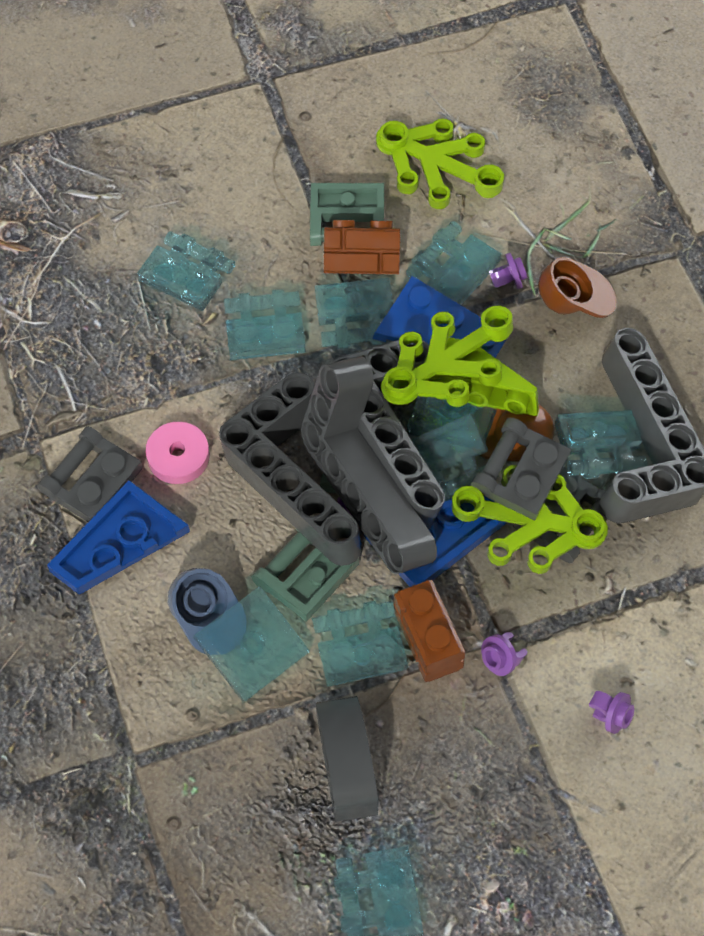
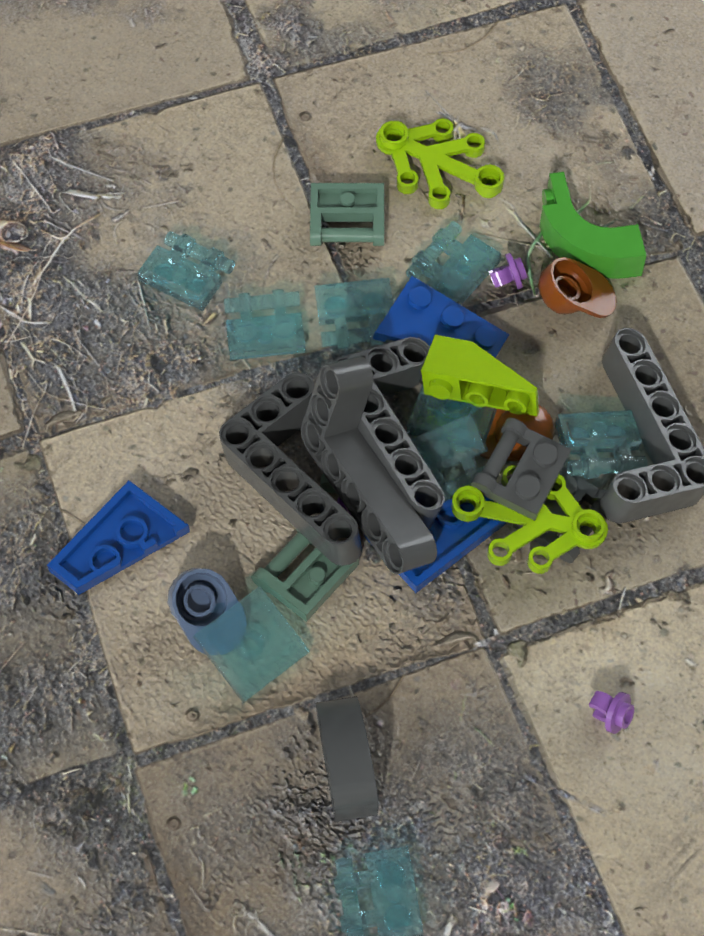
(100, 480): dark grey plate -> none
(177, 437): bright pink piece -> none
(361, 249): dark orange brick -> none
(363, 654): clear light blue plate -> none
(429, 631): dark orange brick -> none
(496, 326): lime plant -> none
(500, 654): medium lavender plate -> none
(611, 251): none -> bright green arch

